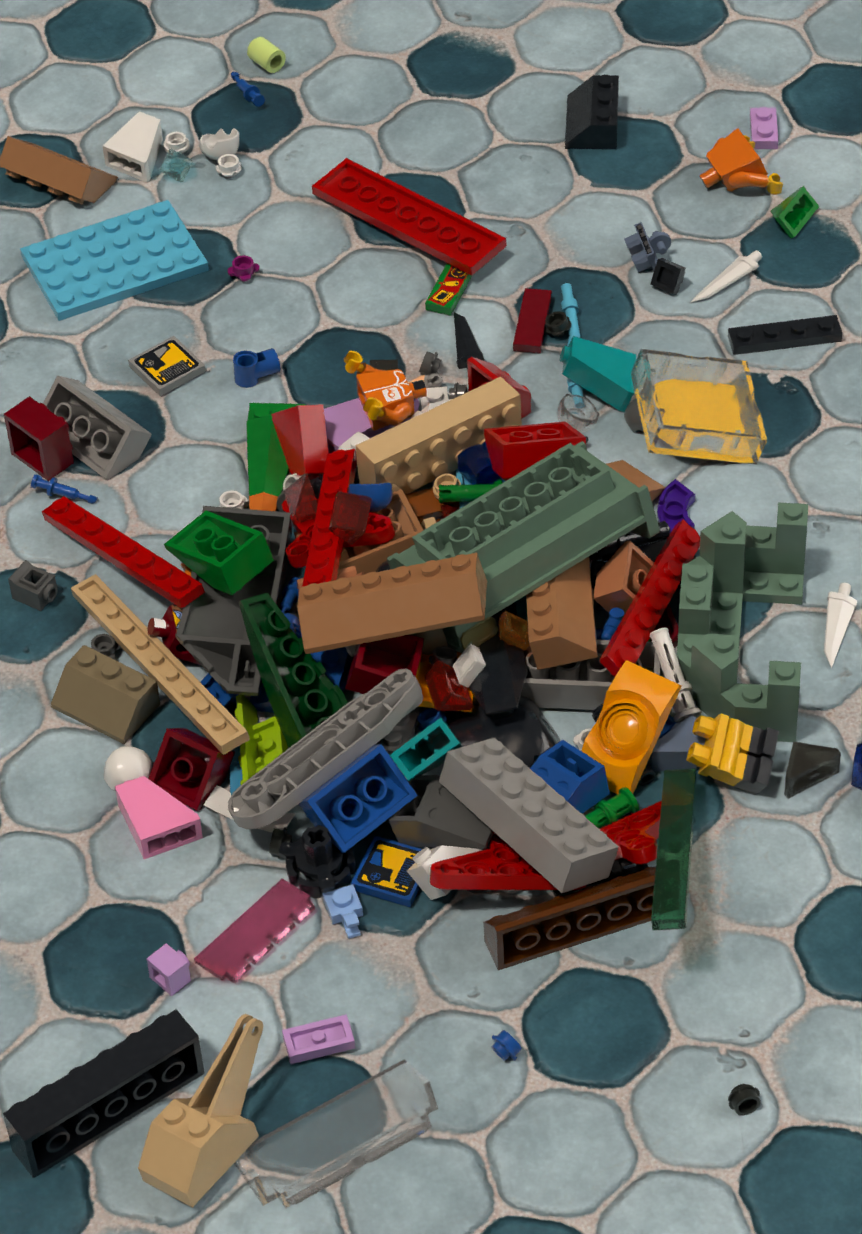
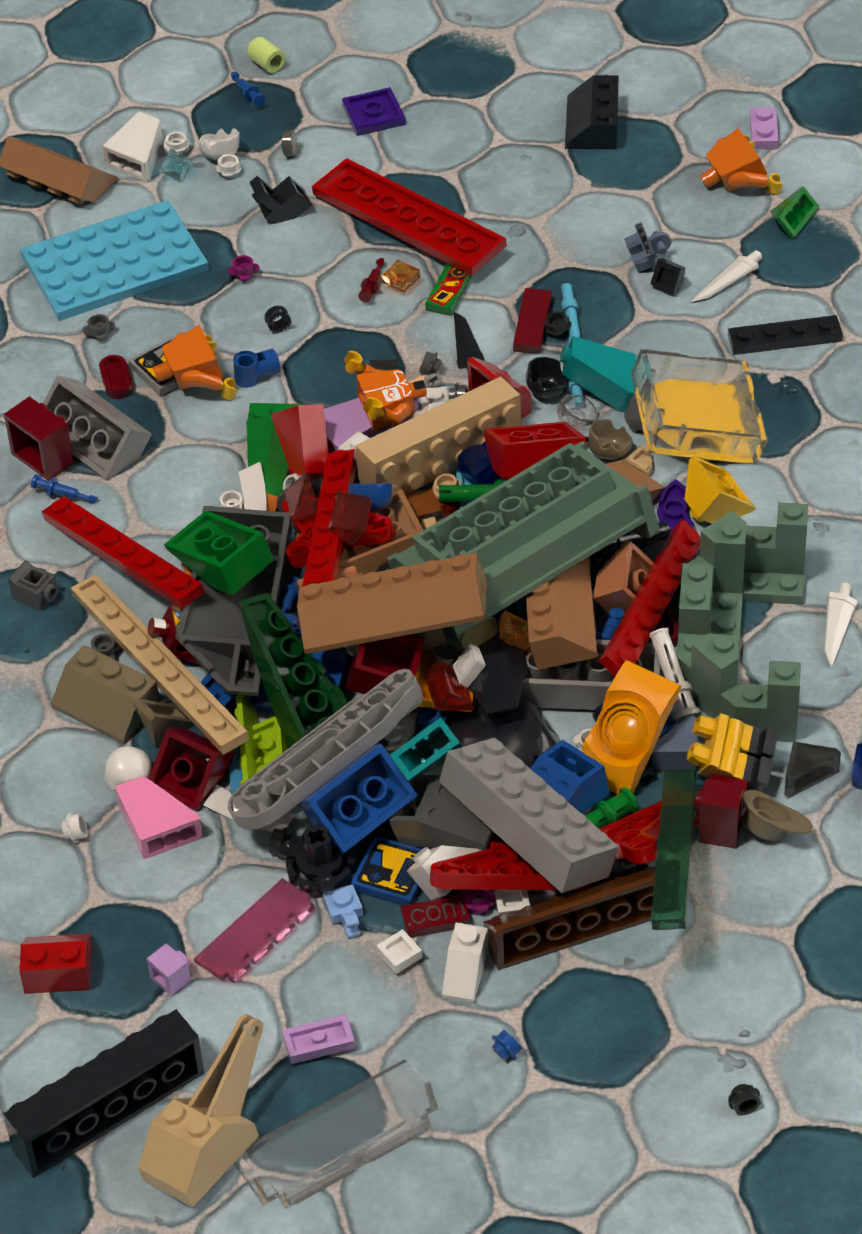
(55, 963): none -> red slope
(74, 827): none -> white plate
(99, 327): none -> dark grey plate
(116, 377): none -> dark red tile
(159, 717): none -> dark tan slope
(193, 363): none -> orange torso
(253, 487): none -> white sticker
(282, 323): none -> black bush
(283, 202): none -> black brick
(289, 143): none -> dark grey tile
(370, 285): none -> dark red piece
(373, 111): none -> dark purple tile
(399, 951): none -> white plate
(401, 276): none -> clear orange plate
(434, 915): none -> dark red tile
(465, 962): none -> white slope
(479, 906): none -> magenta plate
(510, 900): none -> white plate
(545, 377): none -> black hair
(608, 441): none -> dark tan hair
(641, 460): none -> tan tile
(713, 492): none -> yellow slope
(720, 810): none -> dark red brick
(771, 819): none -> dark tan piece

